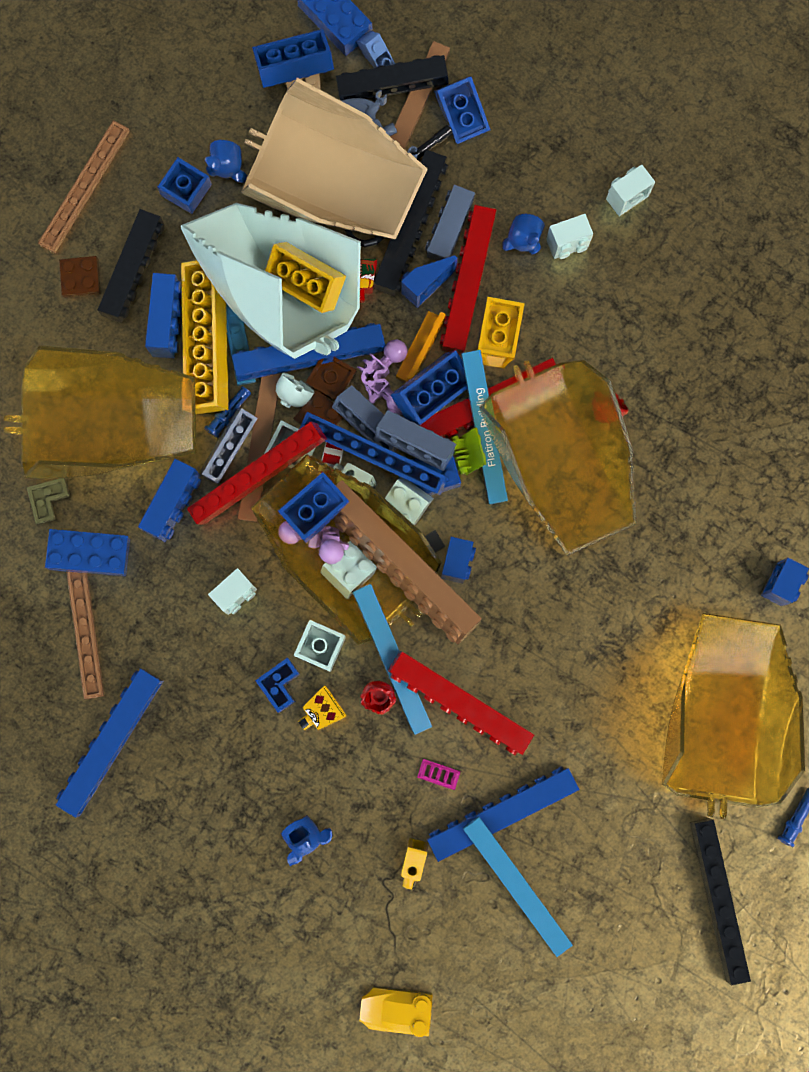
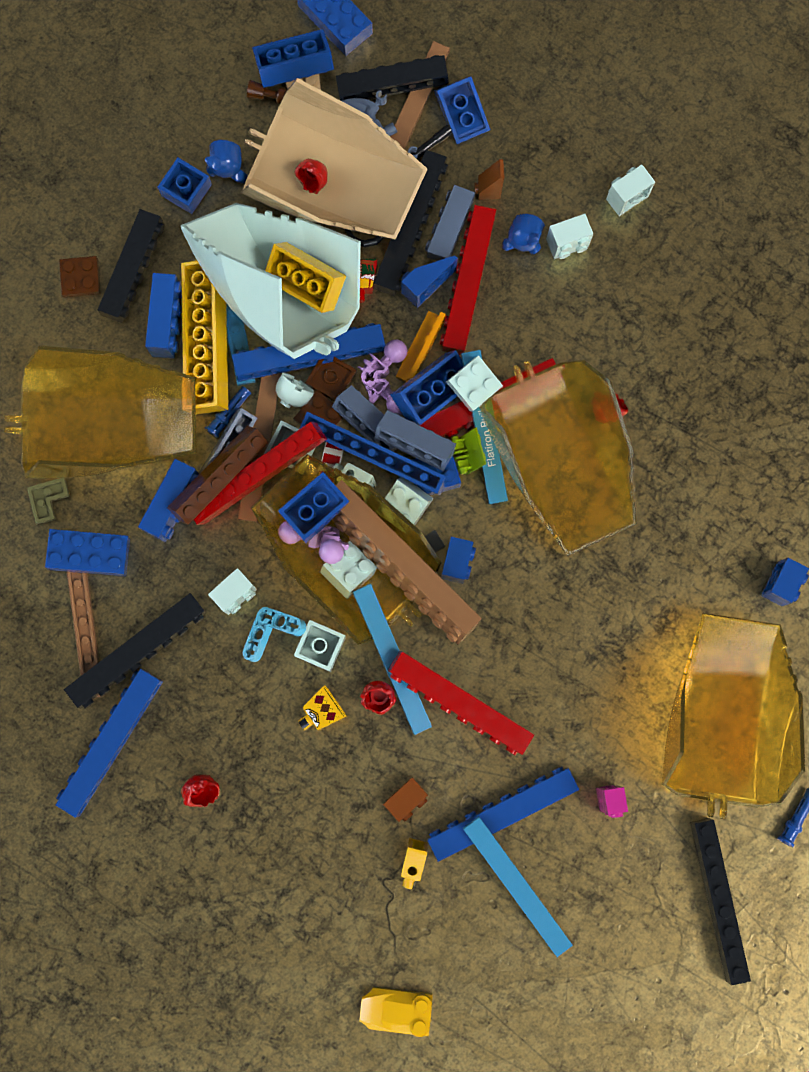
(83, 187): medium nougat tile -> none
(134, 651): none -> black brick
(200, 791): none -> red hair
(217, 475): none -> reddish brown brick
(256, 91): none -> reddish brown piece
(266, 626): none -> medium azure beam
(274, 683): blue brick -> none
(303, 838): blue piece -> none
(312, 175): none -> red hair
(375, 49): medium blue slope -> none
(405, 800): none -> dark orange brick
(452, 785): dark pink slope -> none
(474, 383): none -> light aqua brick
(490, 182): none -> dark orange slope
(500, 331): yellow slope -> none
(612, 800): none -> dark pink brick

